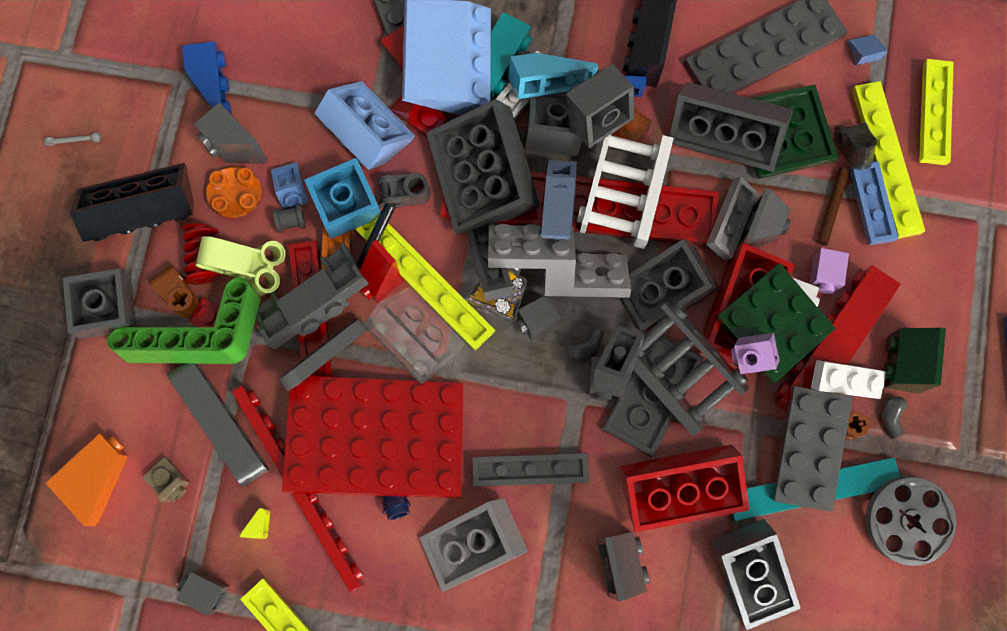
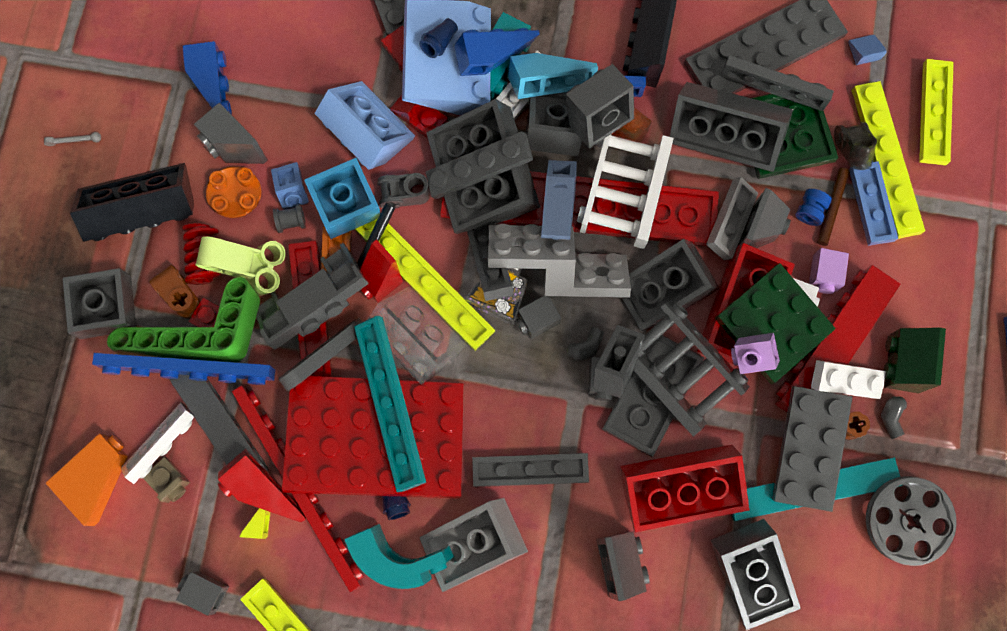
(158, 443): none -> white plate
(172, 367): none -> blue plate
(255, 486): none -> red slope
(387, 567): none -> teal arch
(390, 404): none -> teal tile
(436, 40): none -> dark blue cone
(479, 165): none -> dark grey plate
(484, 51): none -> blue slope
(777, 83): none -> dark grey plate
(813, 207): none -> blue wheel

